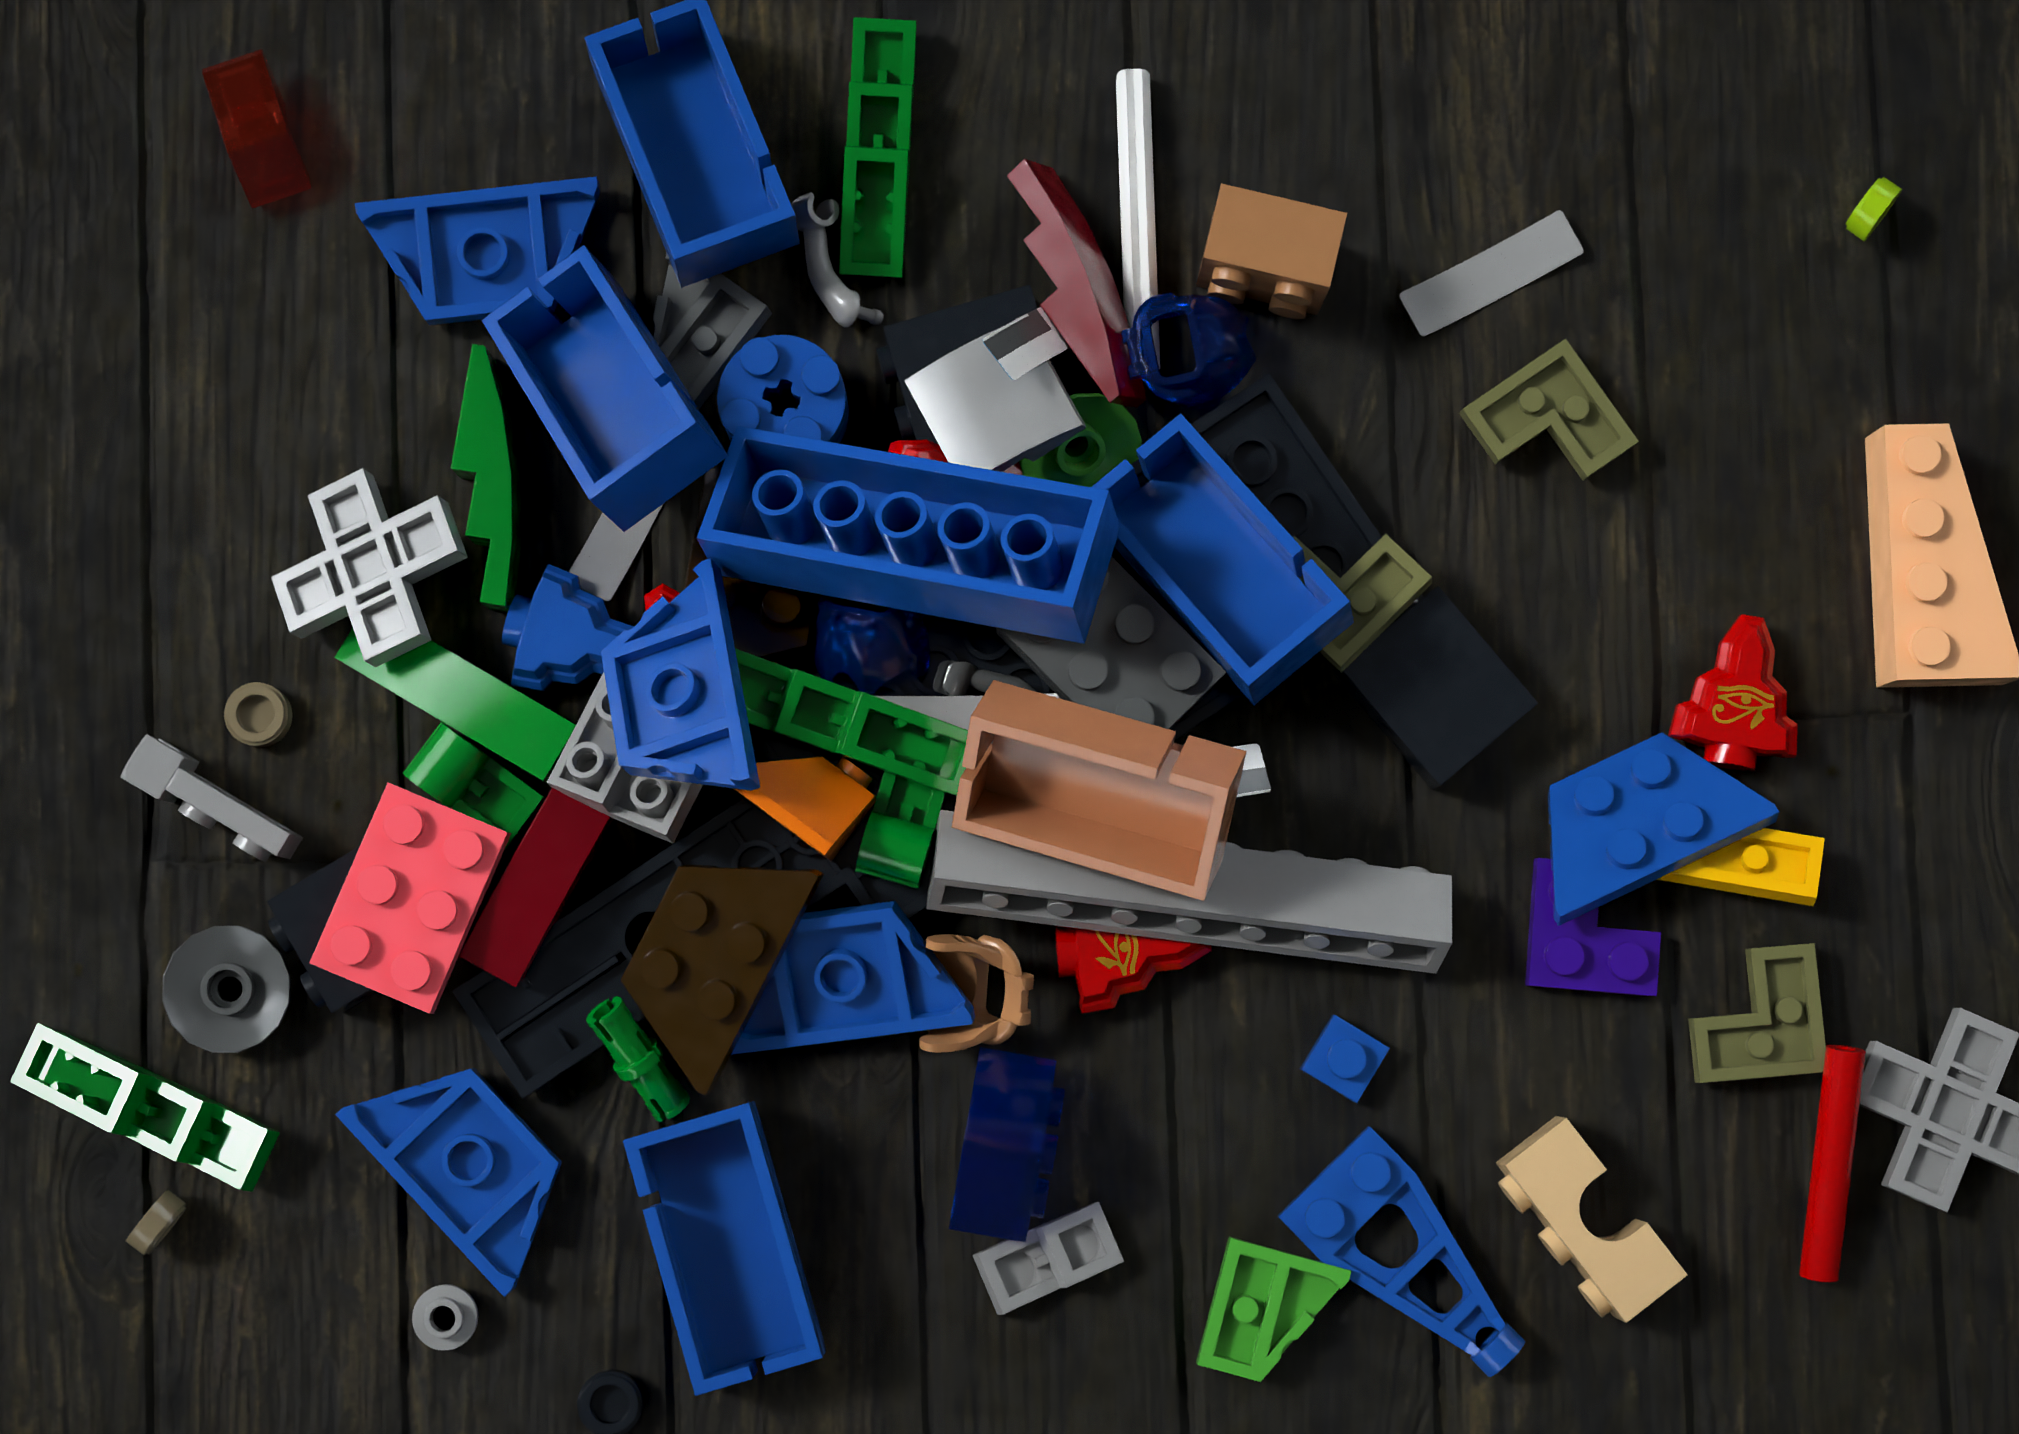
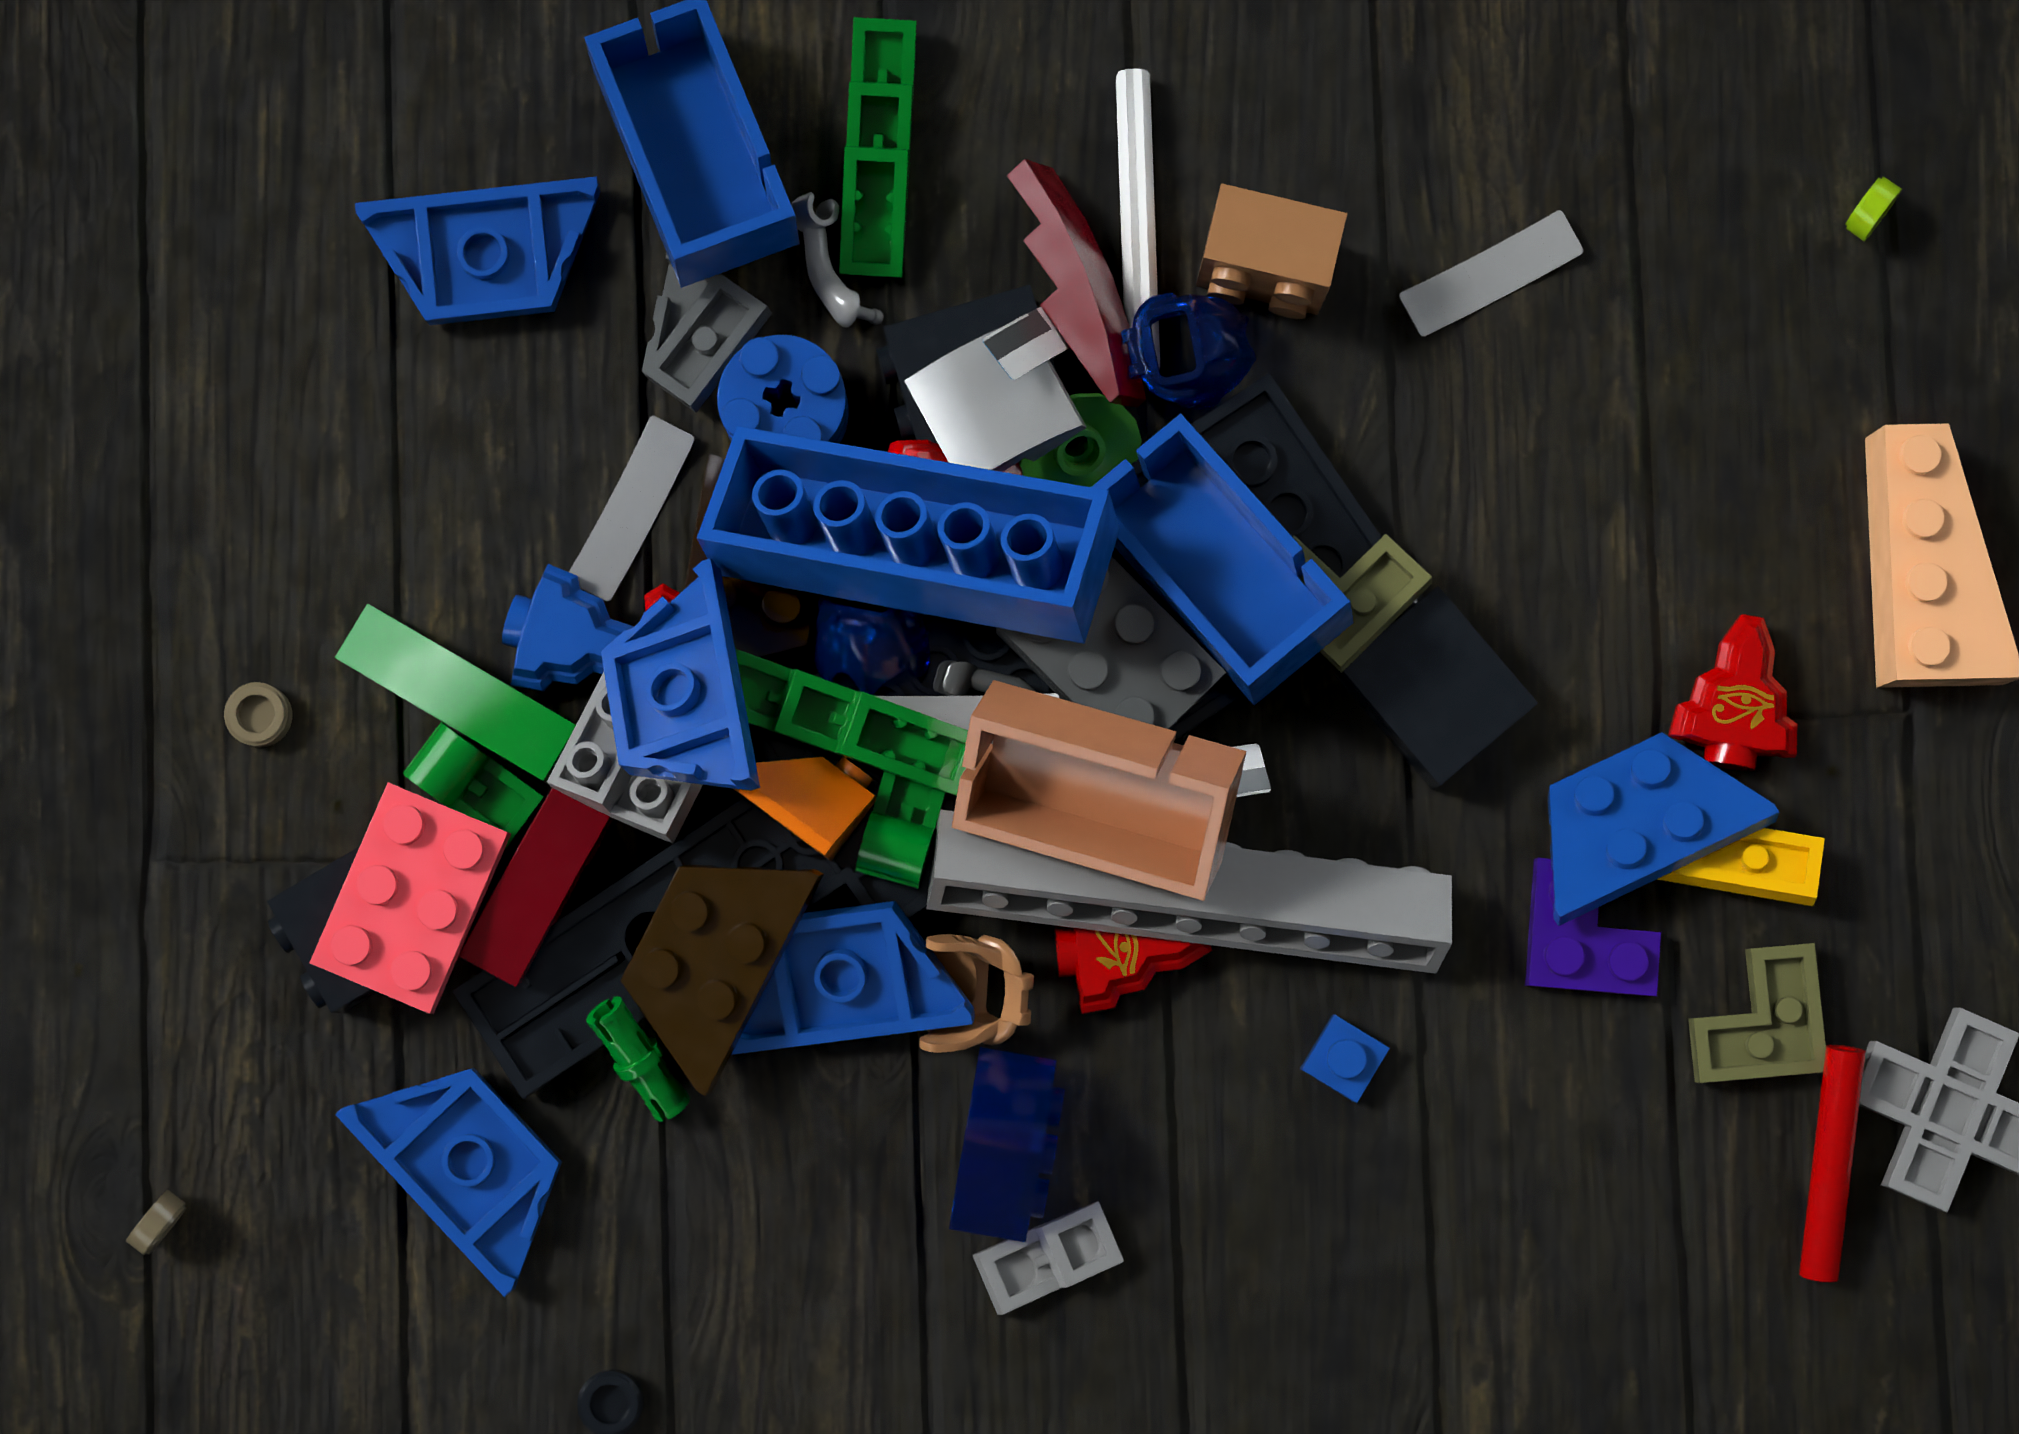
(144, 1107): green slope -> none
(170, 775): light grey plate -> none
(195, 984): dark grey dish -> none
(256, 128): clear red slope -> none
(369, 567): plate -> none
(465, 1317): light grey plate -> none
(488, 457): green slope -> none
(605, 390): blue piece -> none
(725, 1248): blue piece -> none
(1263, 1306): bright green wing -> none
(1347, 1196): blue plate -> none
(1552, 396): olive plate -> none
(1619, 1270): tan arch -> none

